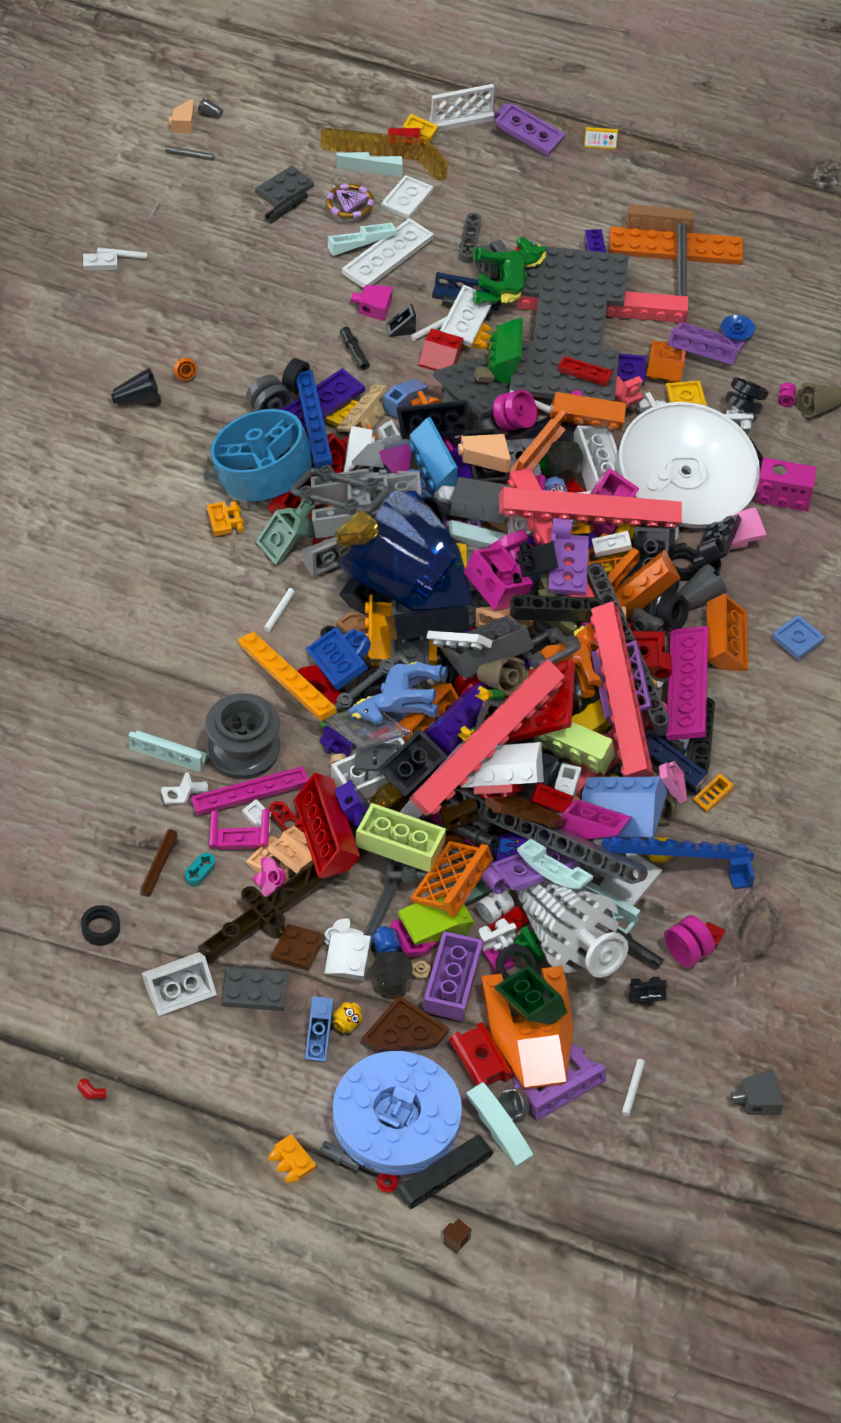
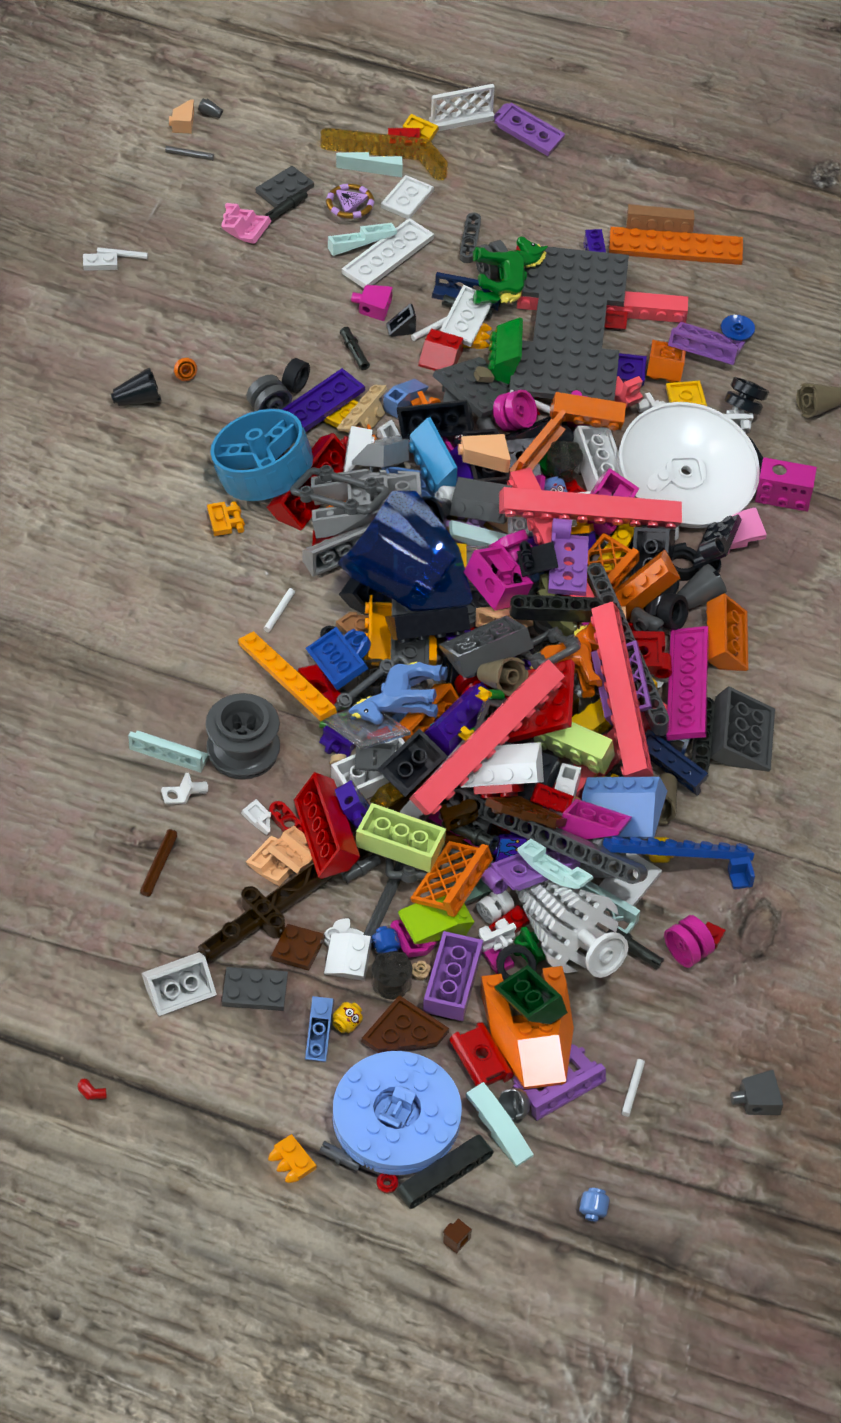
(95, 912): black tyre -> none
(198, 868): teal beam -> none
(239, 837): dark pink plate -> none
(244, 223): none -> bright pink slope
(249, 791): dark pink plate -> none
(268, 876): dark pink plate -> none
(285, 529): sand green plate -> none
(314, 419): blue plate -> none
(357, 530): clear yellow slope -> none
(361, 868): none -> dark grey pin
(397, 458): dark pink sticker -> none
(459, 639): white plate -> none
(585, 371): red tile -> none
(594, 1204): none -> medium blue head
(600, 138): slope -> none
(611, 544): white plate -> none
(616, 319): none -> red plate
(647, 991): black hips -> none
(674, 780): bright pink plate -> none
(682, 259): dark grey axle -> none
(719, 779): light orange slope -> none
(742, 731): none -> dark grey slope
(787, 394): dark pink wheel -> none
(798, 637): medium blue plate -> none

